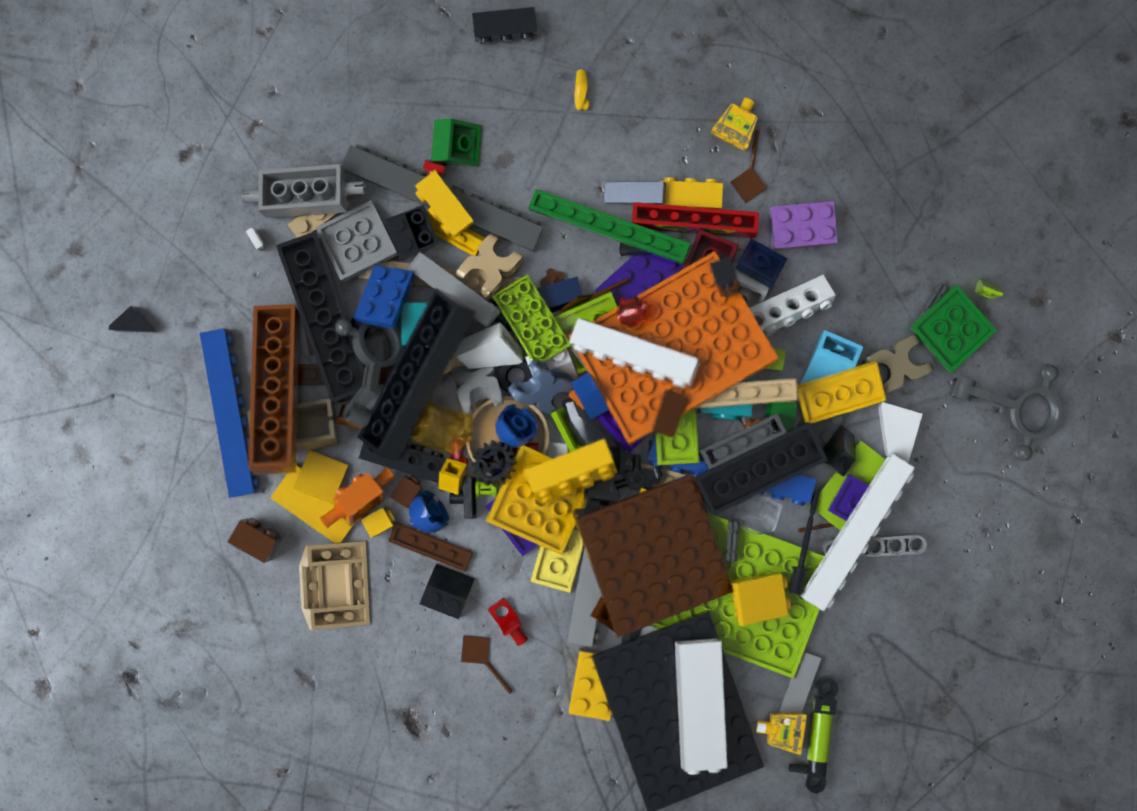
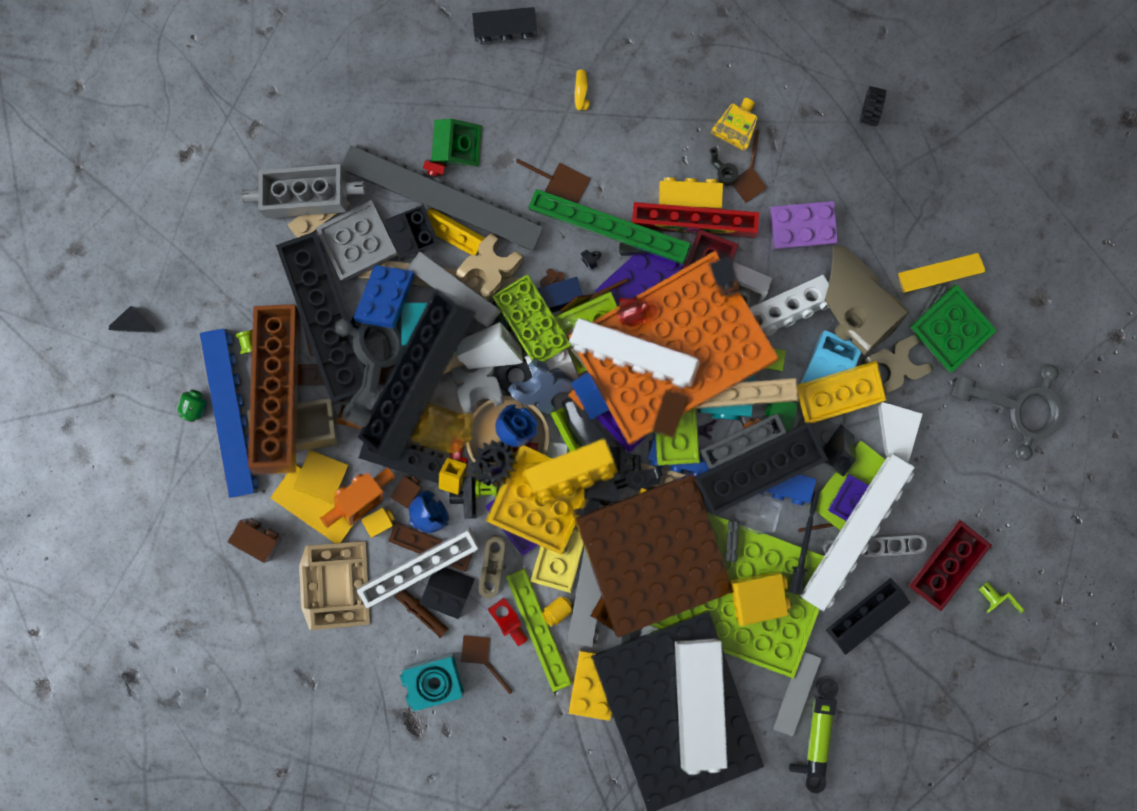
(191, 405): none -> green head
(245, 340): none -> lime bush
(256, 239): white tile -> none
(418, 567): none -> white brick
(420, 689): none -> teal brick
(421, 612): none -> reddish brown pin
(443, 205): yellow brick -> none
(492, 566): none -> dark tan piece
(538, 630): none -> lime tile
(557, 611): none -> yellow brick
(564, 183): none -> reddish brown piece
(590, 259): none -> black tile
(634, 192): tile -> none
(702, 430): none -> clear purple bar
(723, 169): none -> pearl dark grey plate
(761, 263): dark blue tile -> none
(784, 730): yellow torso -> none
(860, 302): none -> dark tan panel
(868, 616): none -> black brick
(873, 106): none -> black tyre
(941, 272): none -> yellow slope
(949, 565): none -> dark red brick
(988, 289): lime slope -> none
(995, 599): none -> lime bracket

